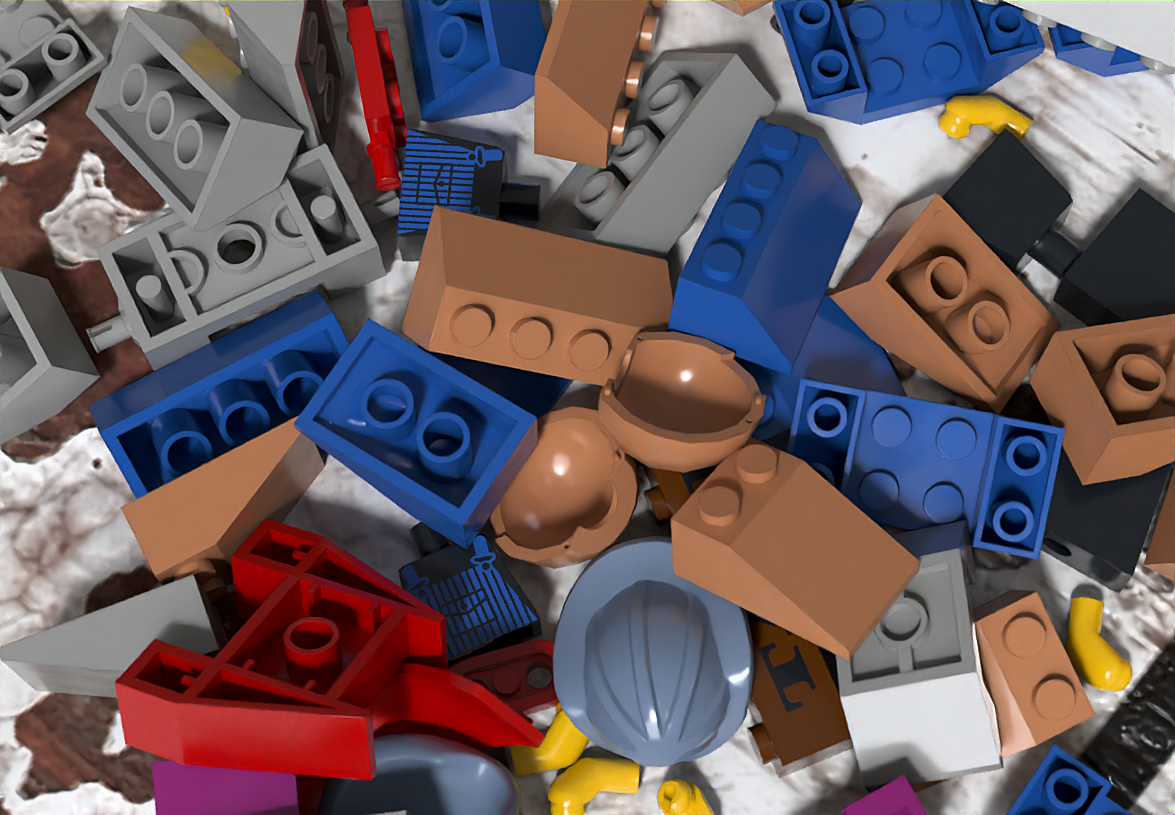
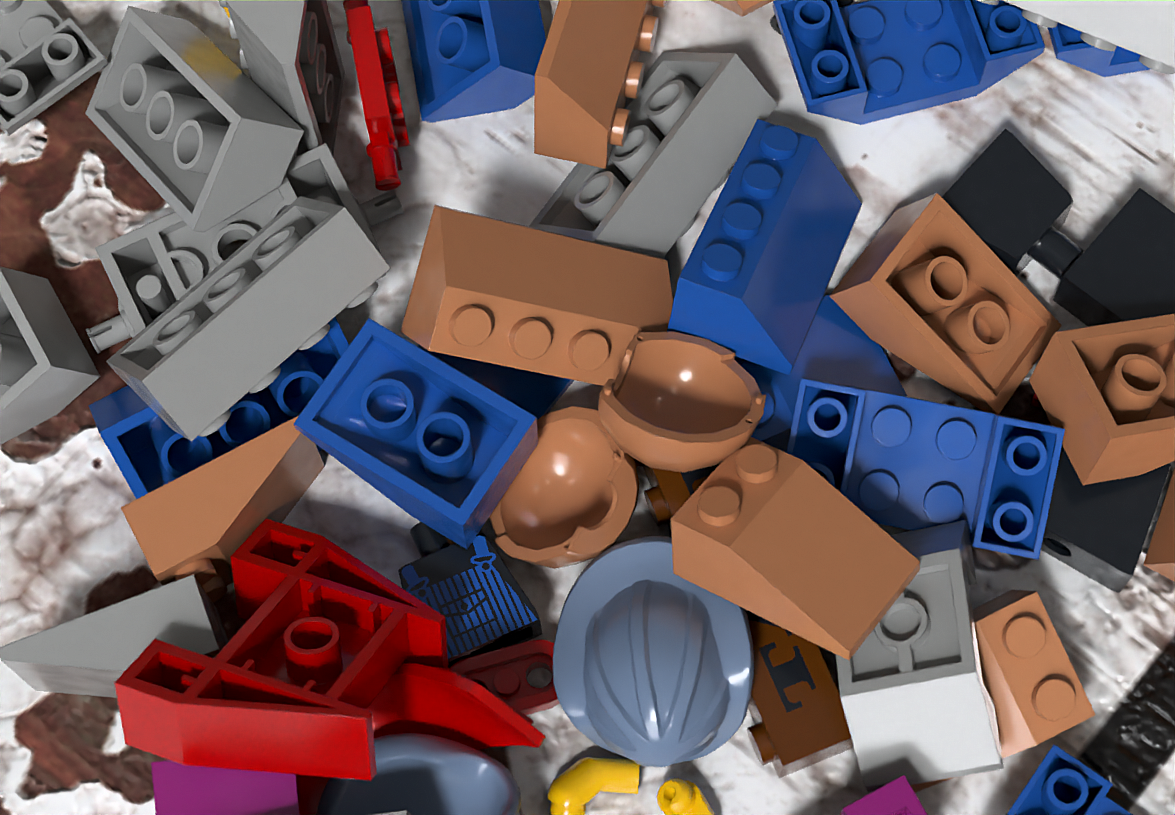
(250, 316): none -> light grey slope
(459, 177): torso -> none
(558, 750): yellow arm -> none
(982, 111): yellow arm -> none
(1089, 652): yellow arm -> none

